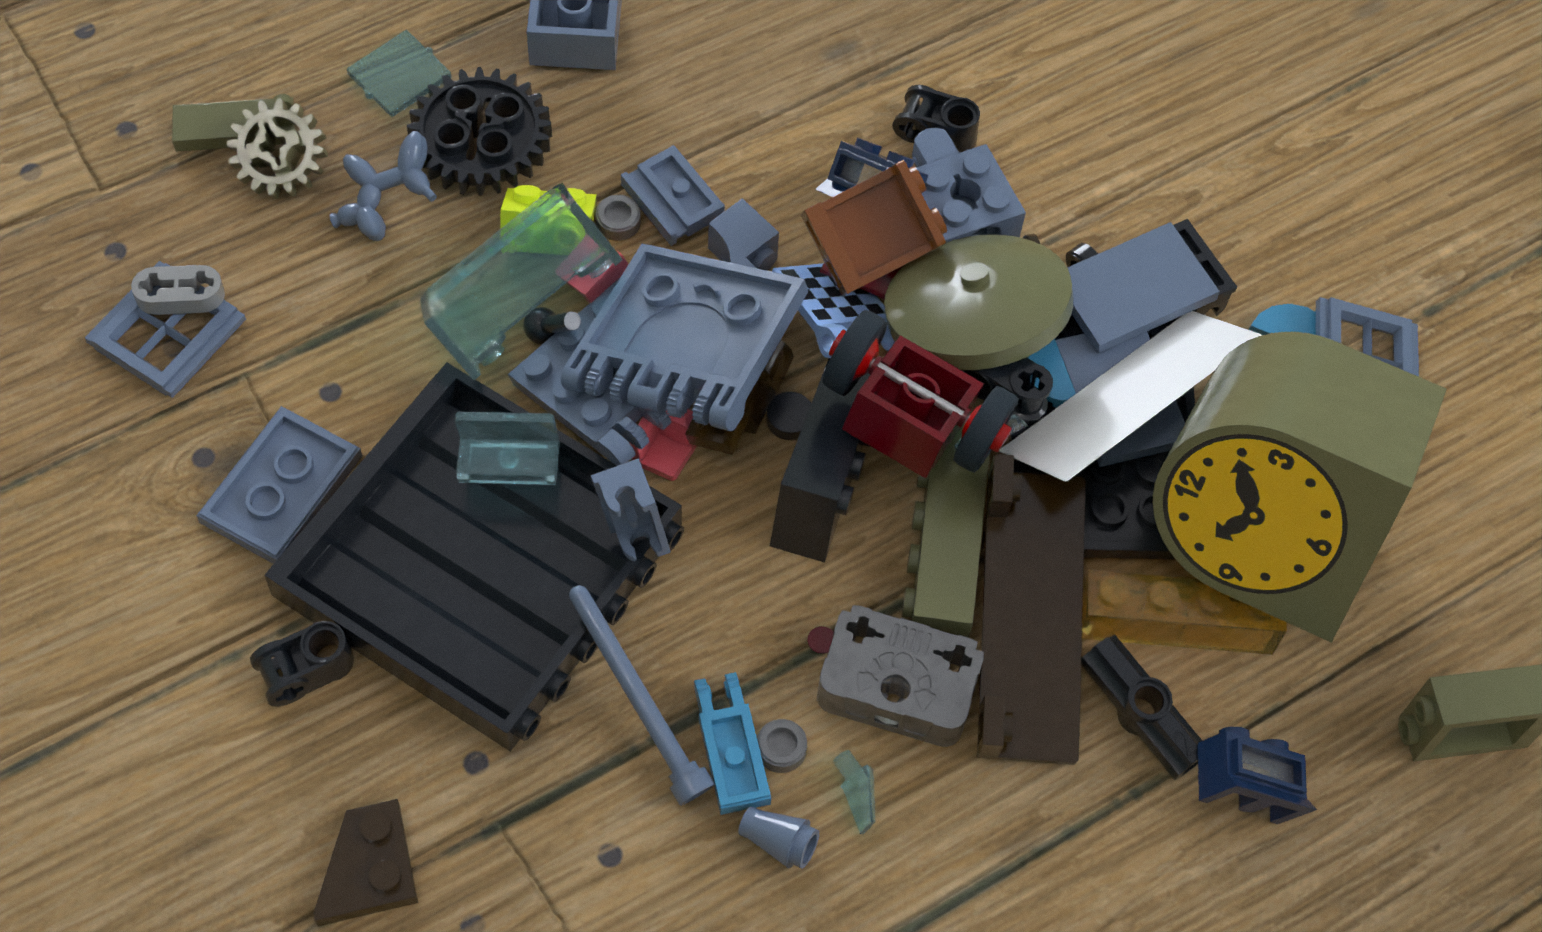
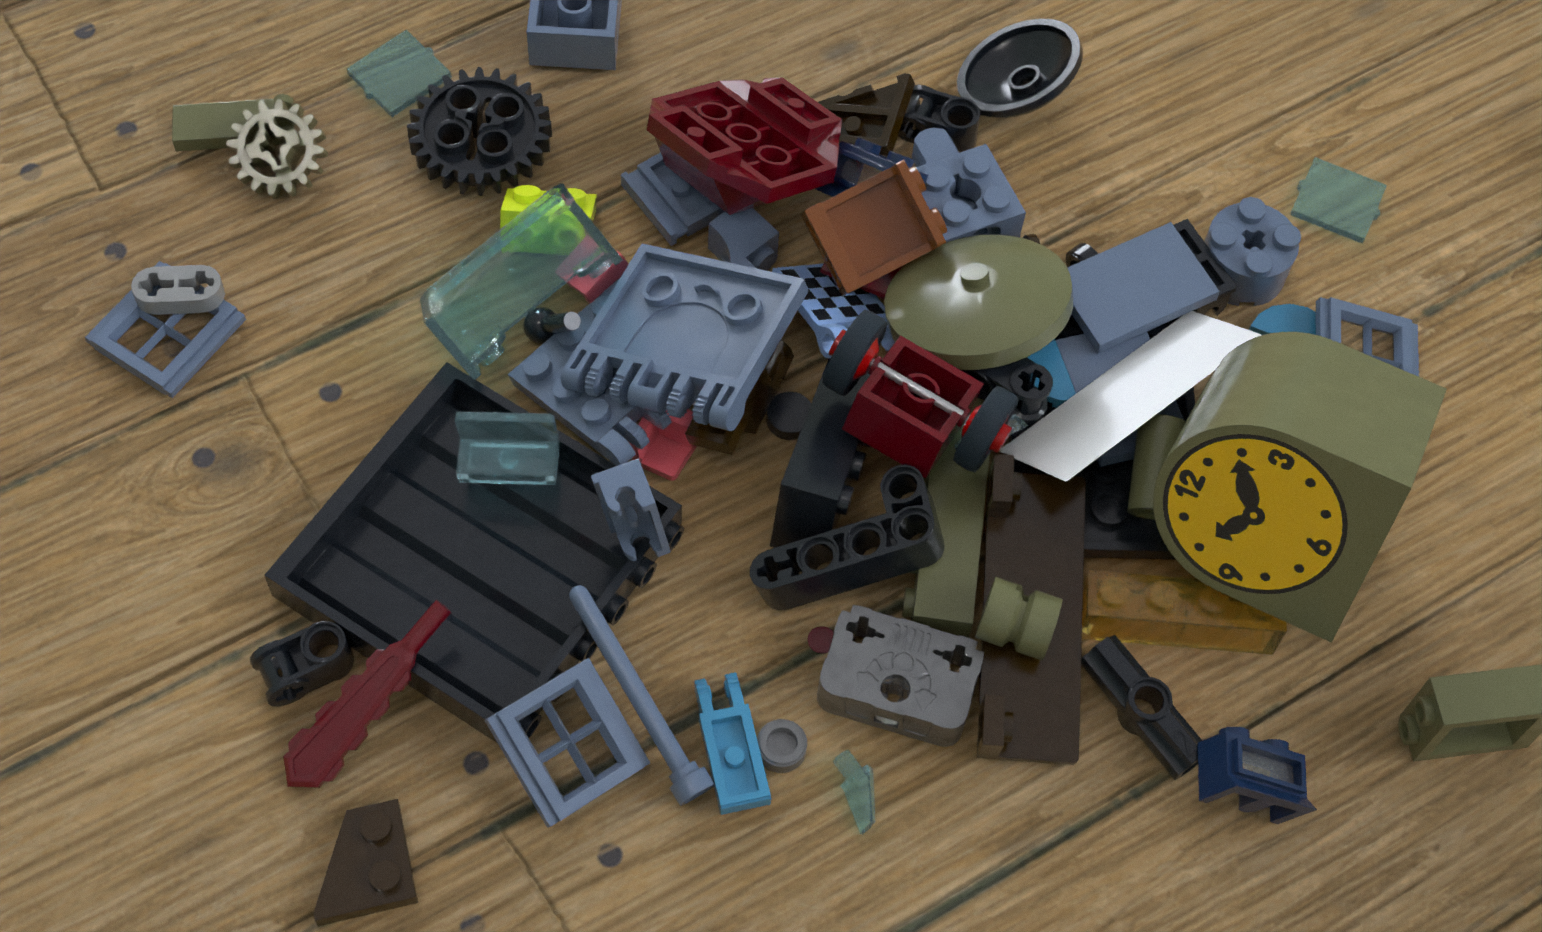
(279, 485): sand blue tile -> none
(342, 725): none -> dark red sword
(408, 172): sand blue piece -> none
(529, 764): none -> sand blue piece
(618, 217): flat silver tile -> none
(746, 140): none -> dark red piece
(778, 569): none -> black beam
(781, 836): sand blue cone -> none
(873, 113): none -> dark brown wing
(1019, 618): none -> olive wheel
(1021, 67): none -> black dish
(1152, 447): none -> olive pin
(1254, 248): none -> sand blue brick
(1338, 200): none -> clear light blue piece

